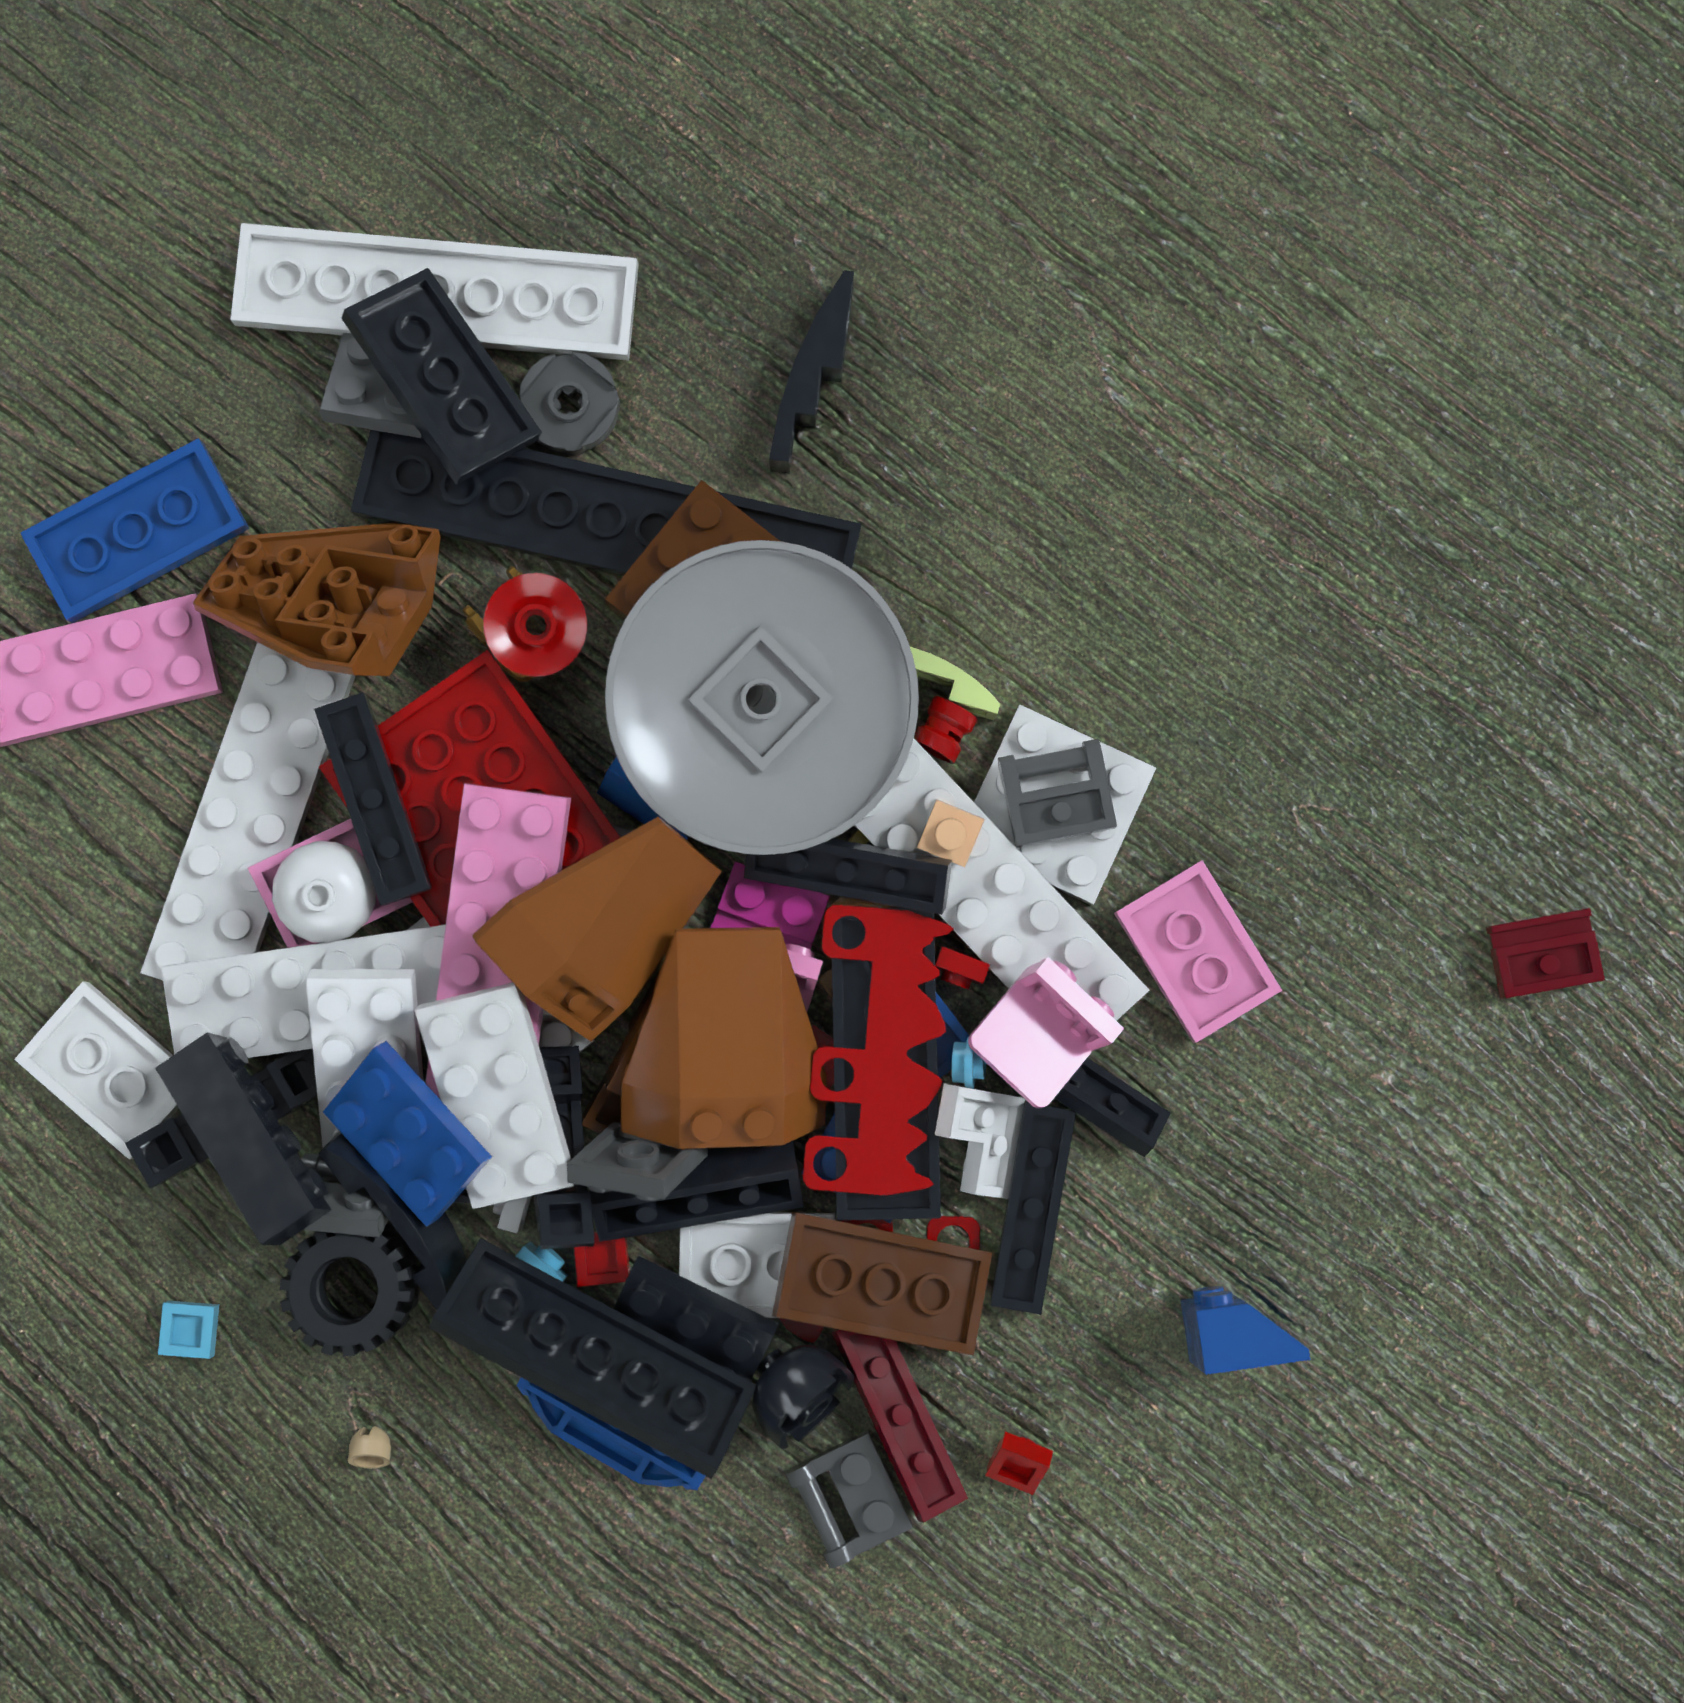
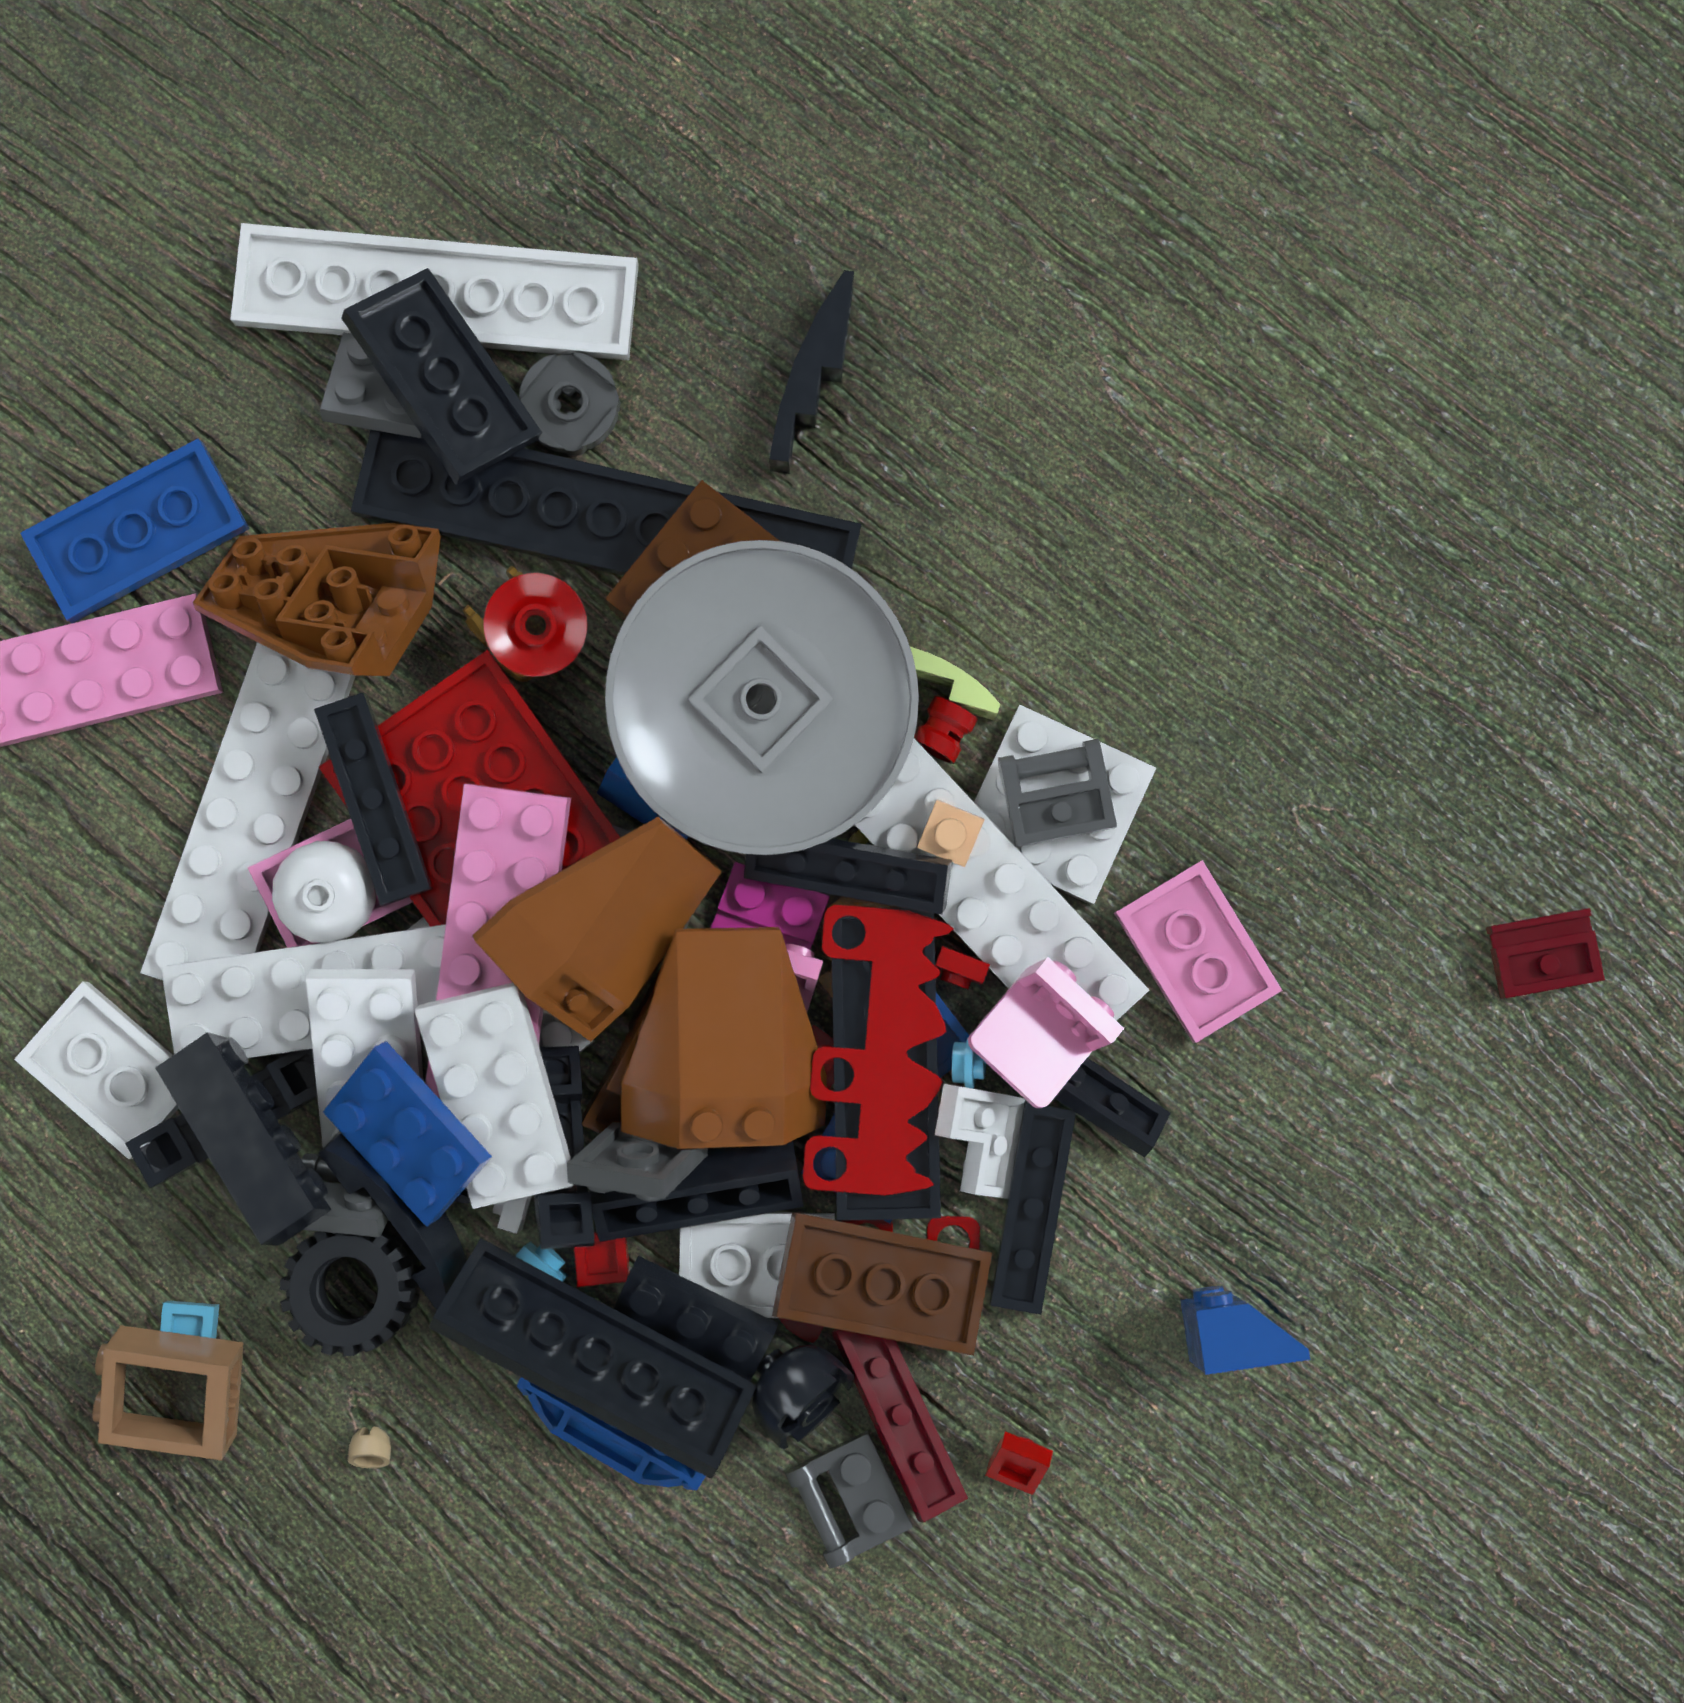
(177, 1352): none -> medium nougat window

